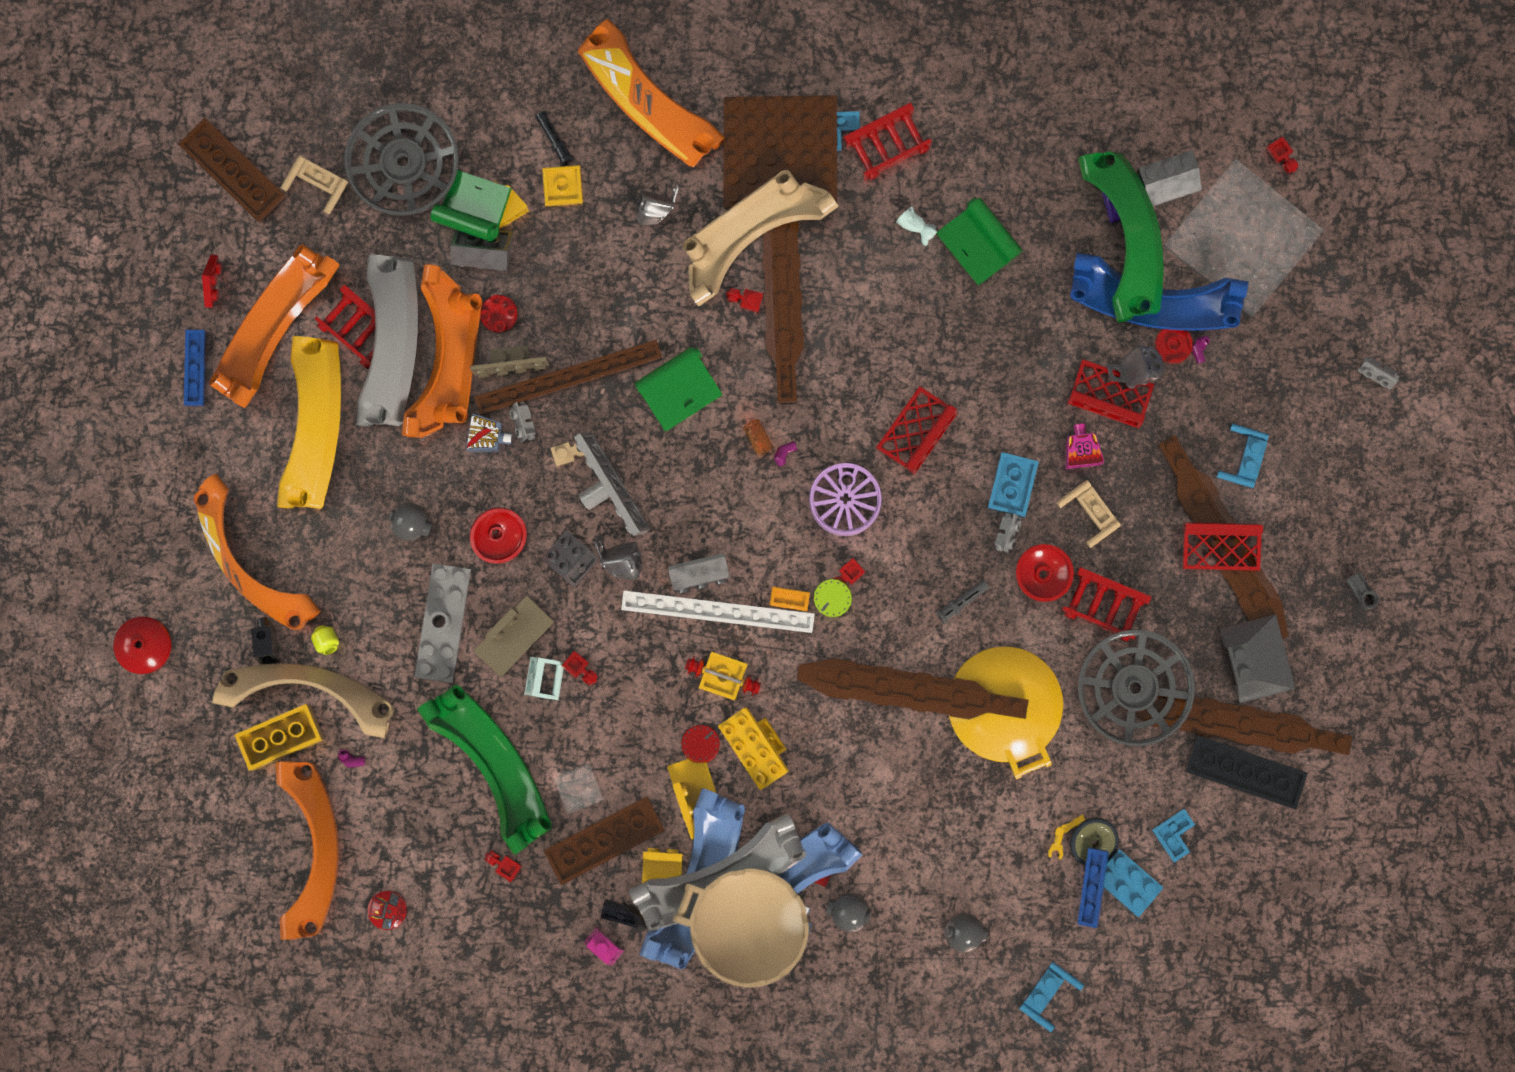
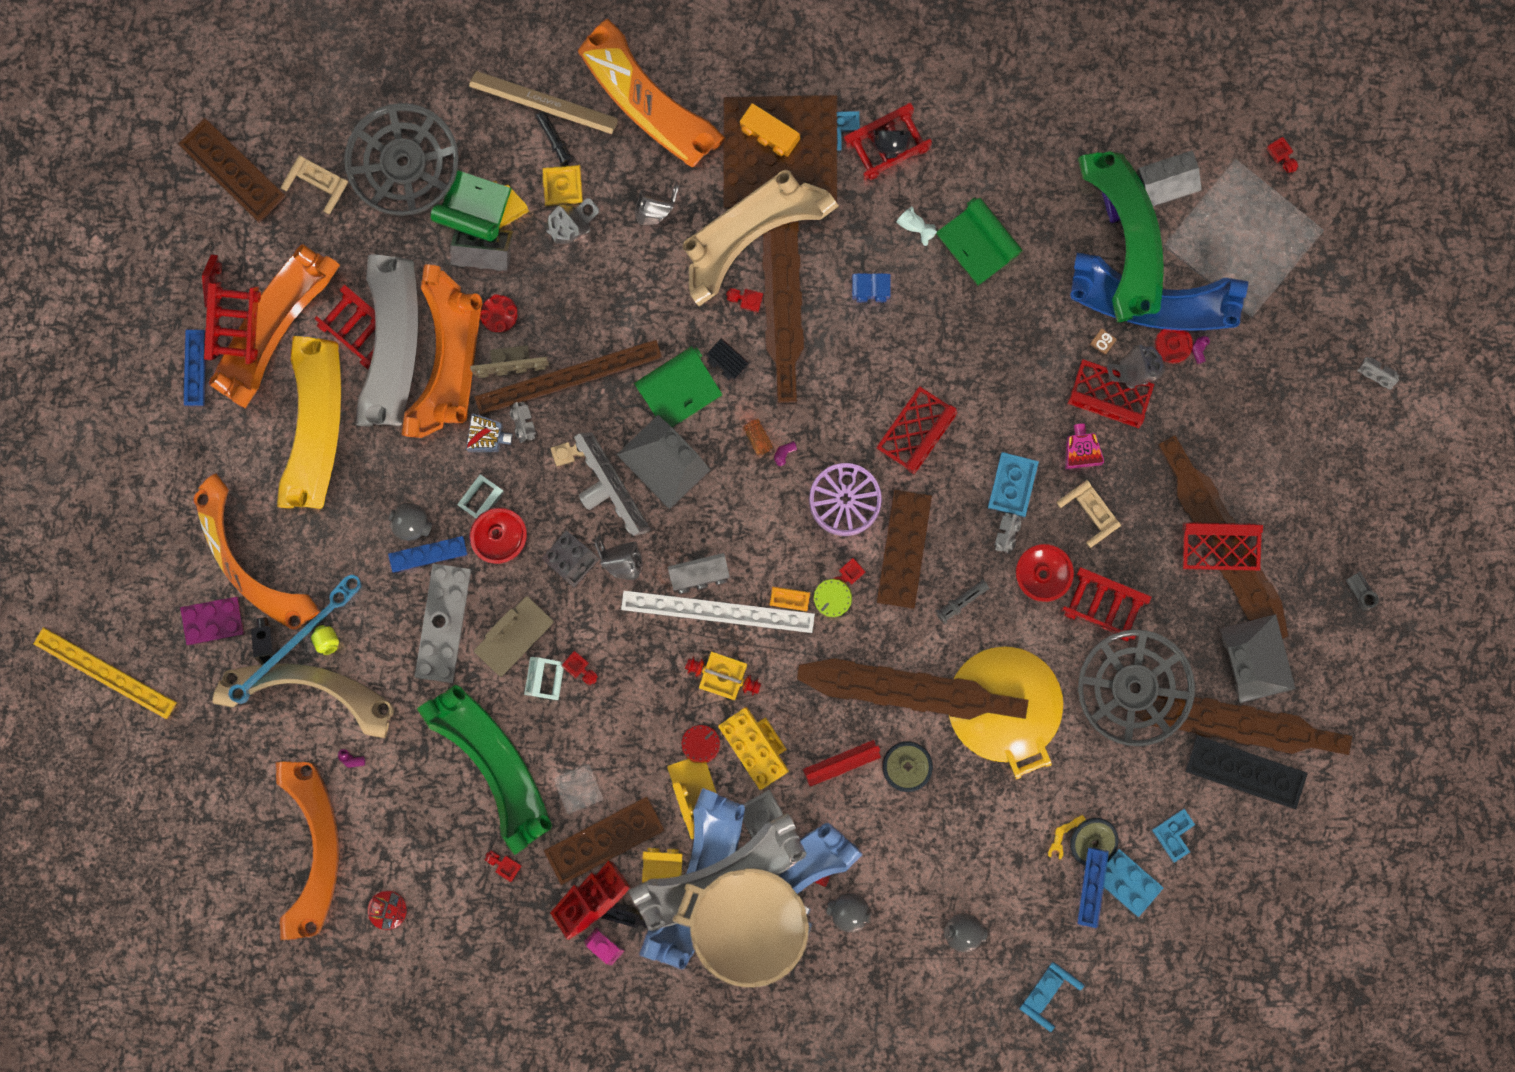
(105, 673): none -> yellow tile
(154, 649): red dish -> none
(212, 621): none -> magenta plate
(214, 330): none -> red fence
(279, 737): yellow brick -> none
(341, 588): none -> dark azure piece
(428, 554): none -> blue plate
(490, 502): none -> light aqua tile
(543, 102): none -> tan tile
(570, 222): none -> flat silver piece
(590, 900): none -> red slope
(664, 461): none -> dark grey slope
(727, 360): none -> black brick
(760, 811): none -> light grey tile
(769, 130): none -> light orange brick
(842, 763): none -> red fence
(871, 287): none -> blue brick
(891, 142): none -> black cylinder
(897, 775): none -> olive wheel
(904, 549): none -> reddish brown plate
(1103, 341): none -> medium nougat tile
(1251, 457): dark azure plate -> none

